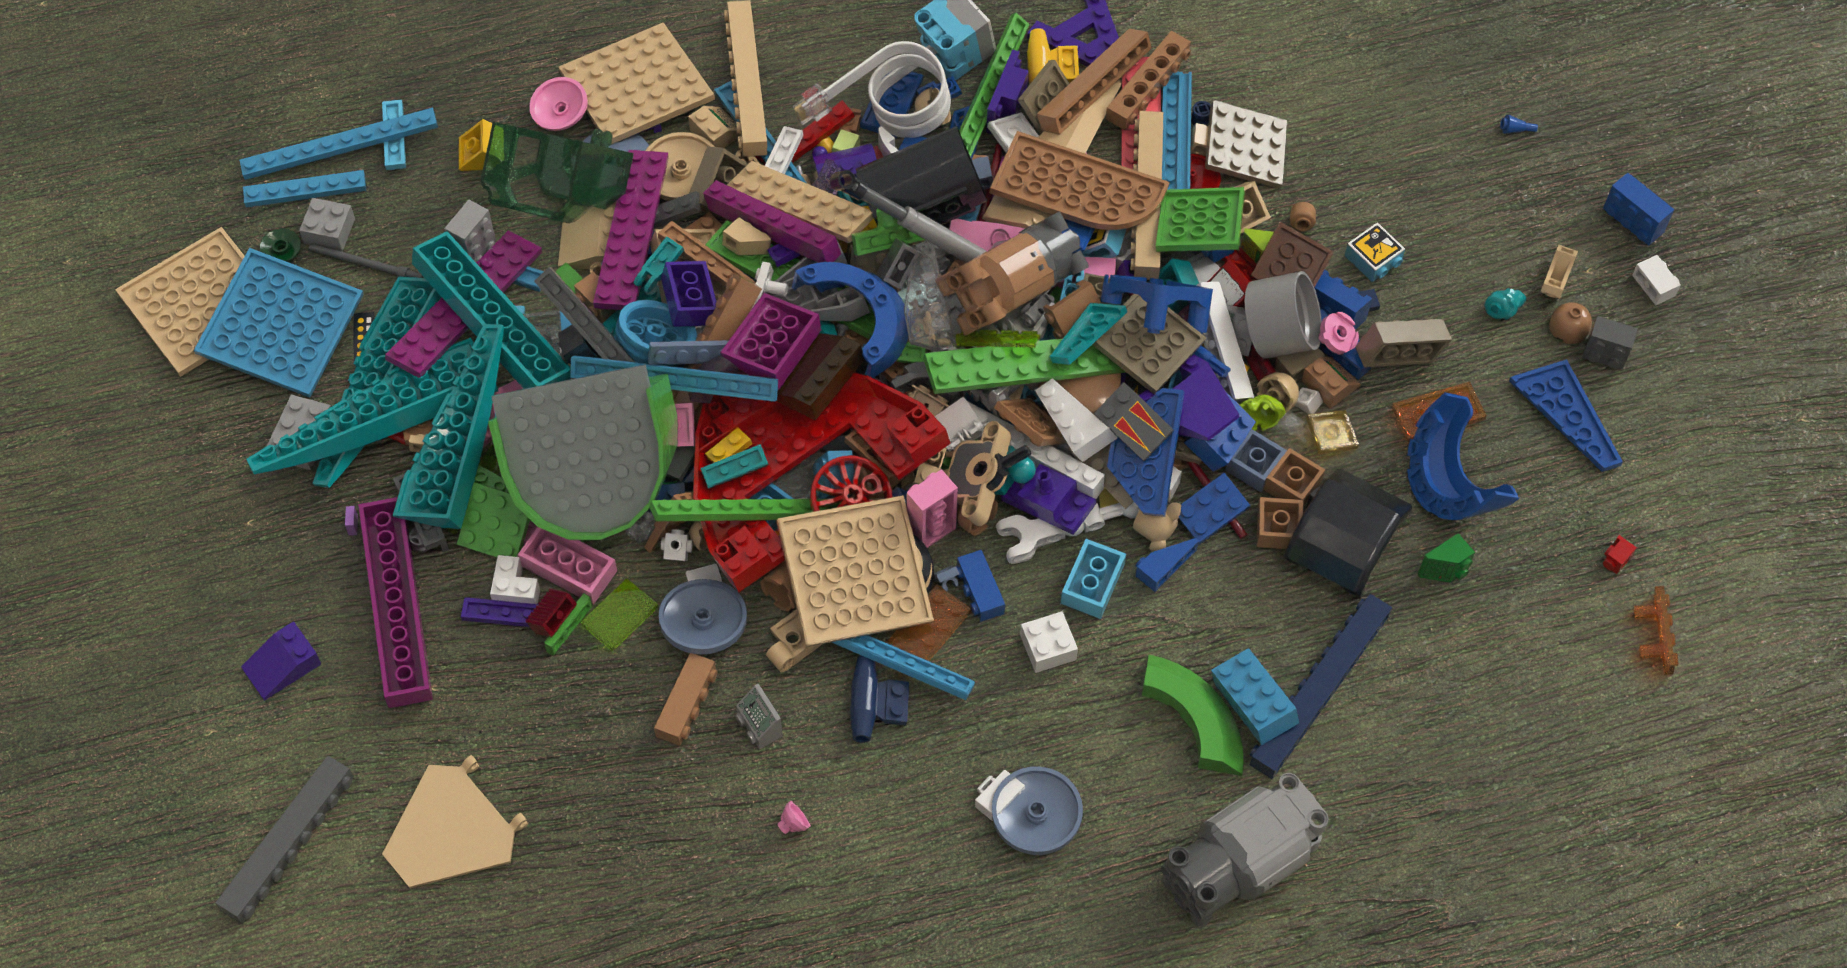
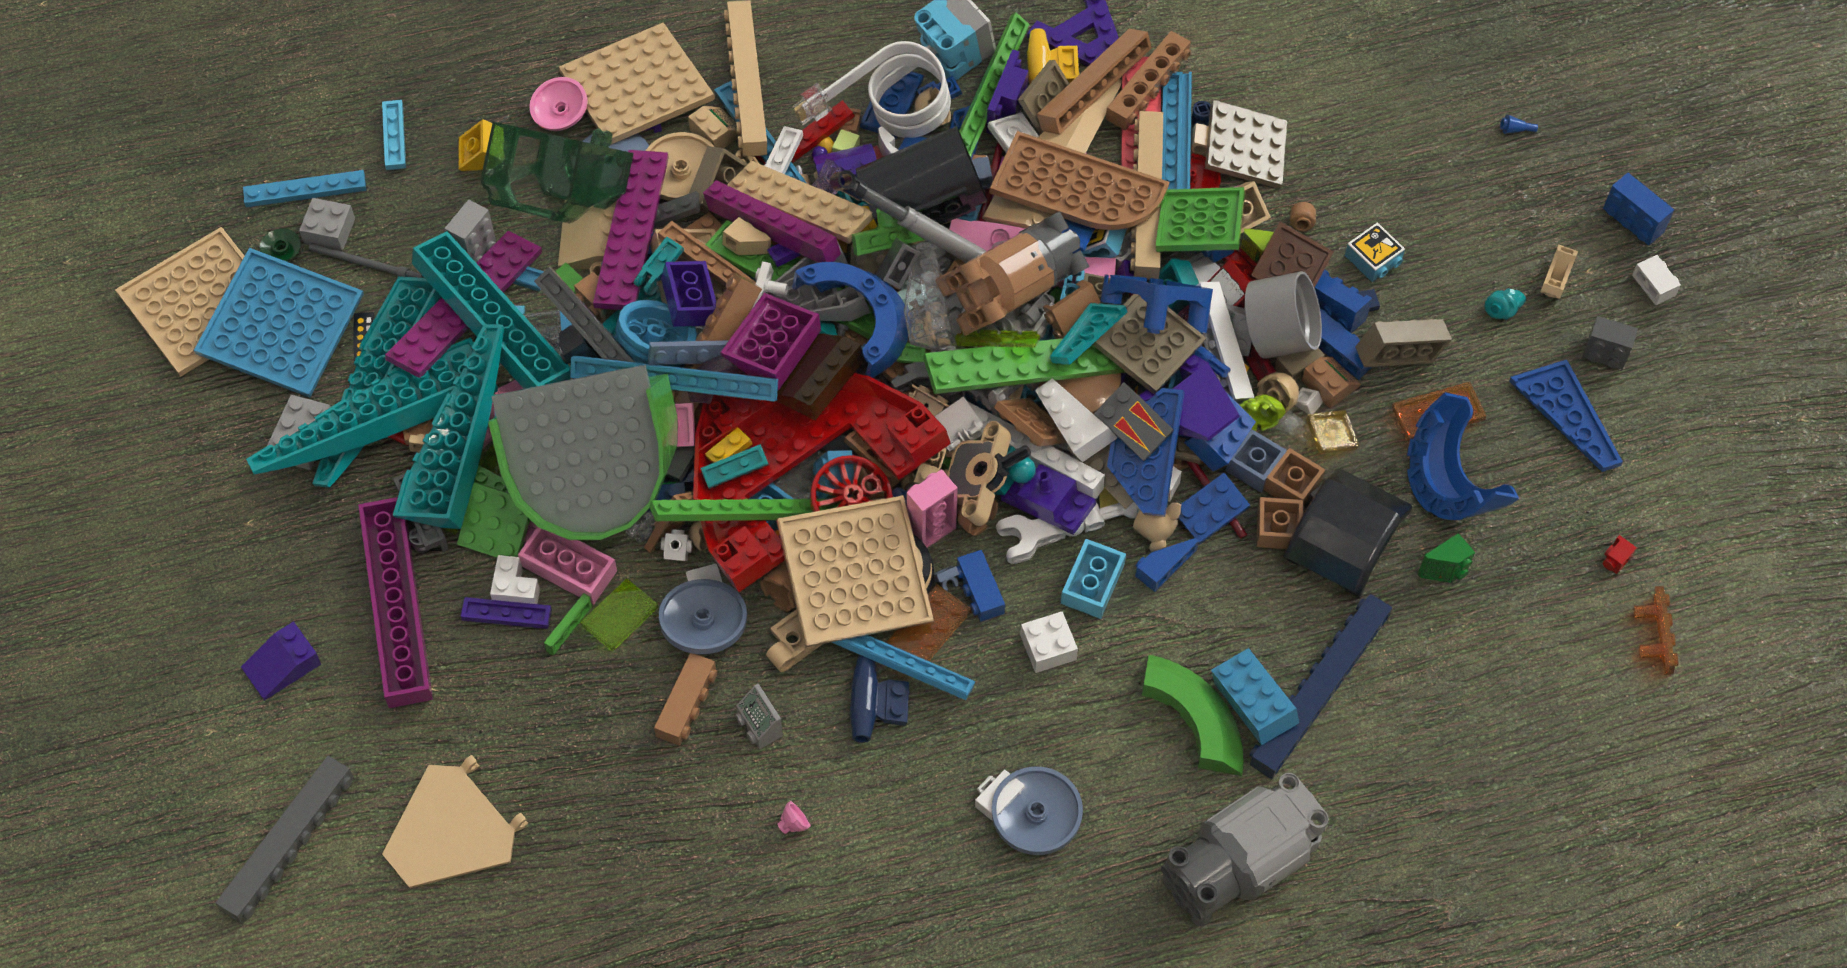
(338, 143): dark azure plate -> none
(351, 520): medium lavender tile -> none
(551, 612): dark red brick -> none
(1329, 336): bright pink plate -> none
(1571, 323): medium nougat cylinder -> none

